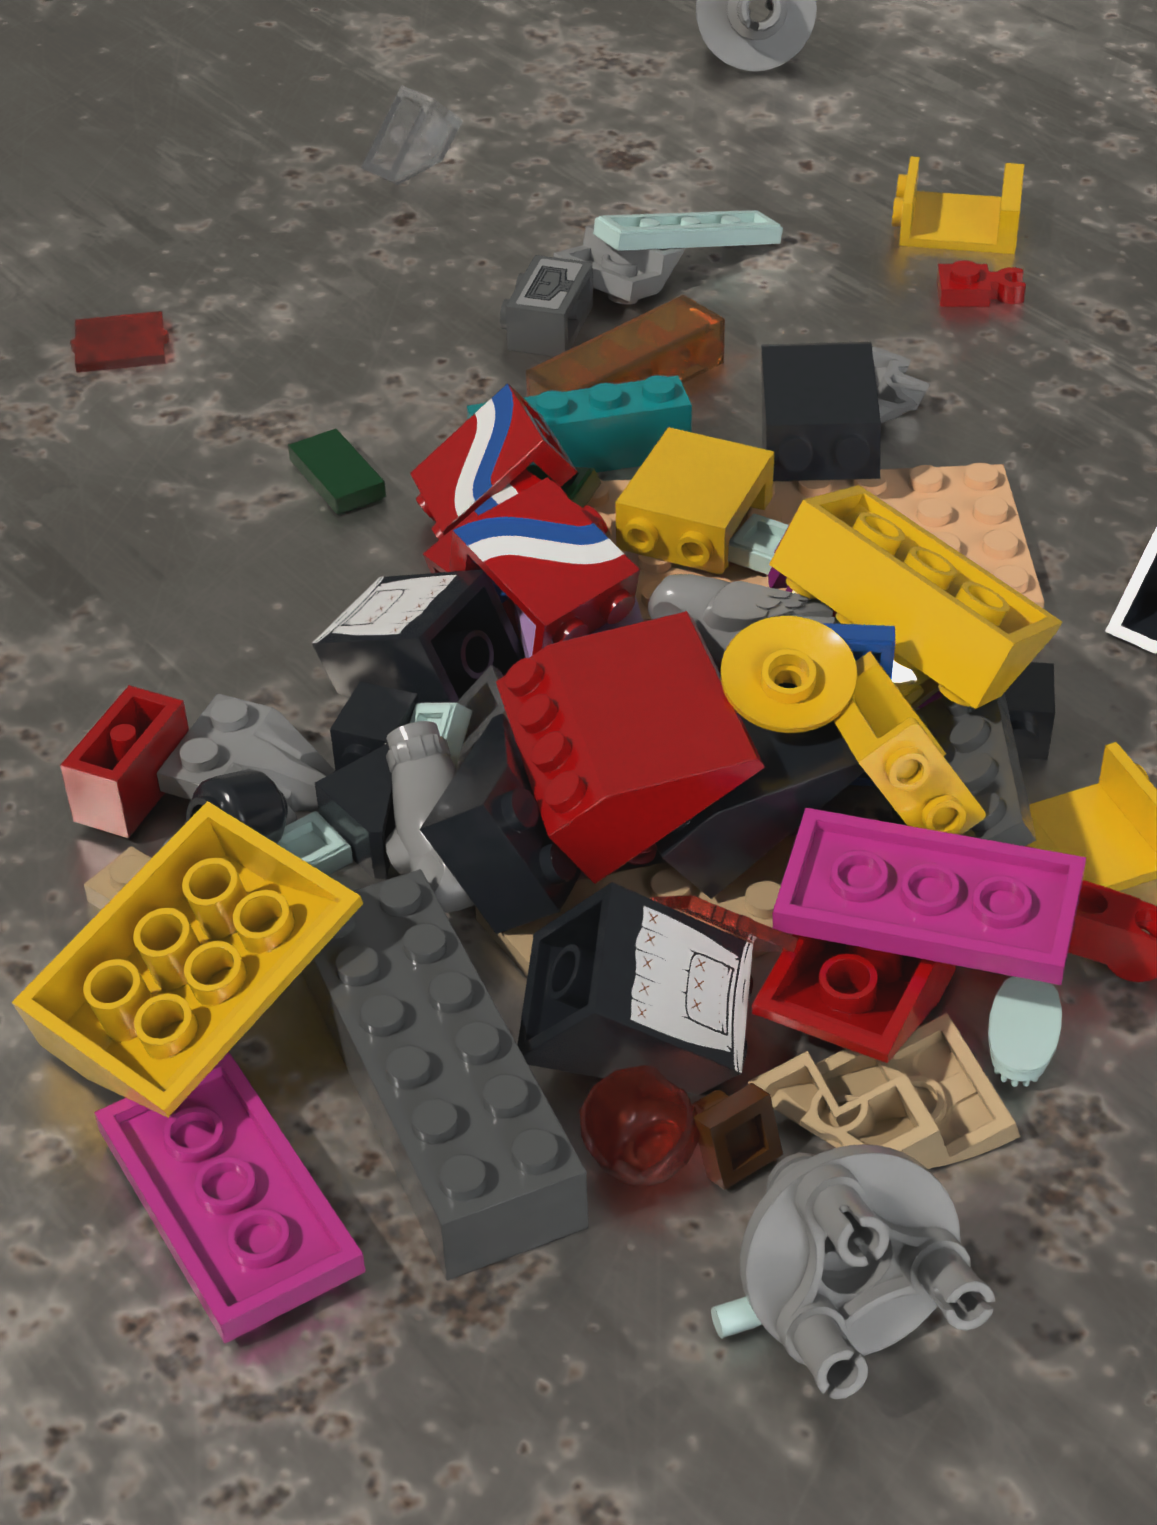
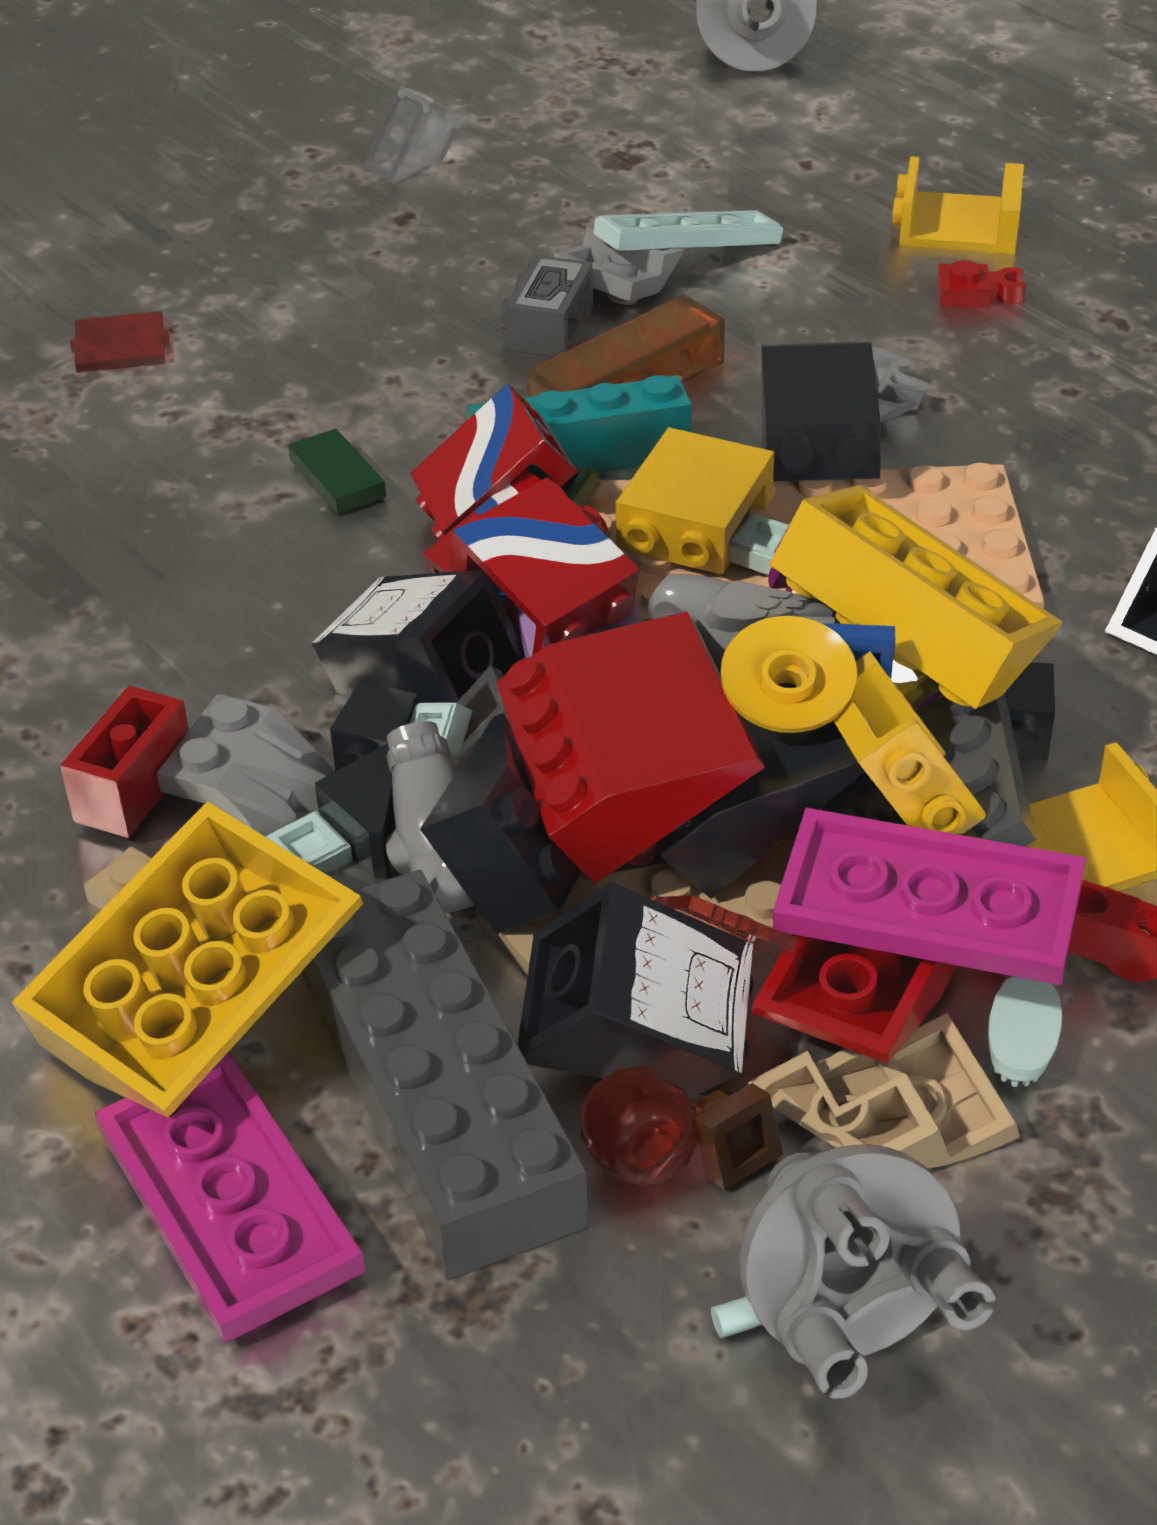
(248, 798): black head -> none

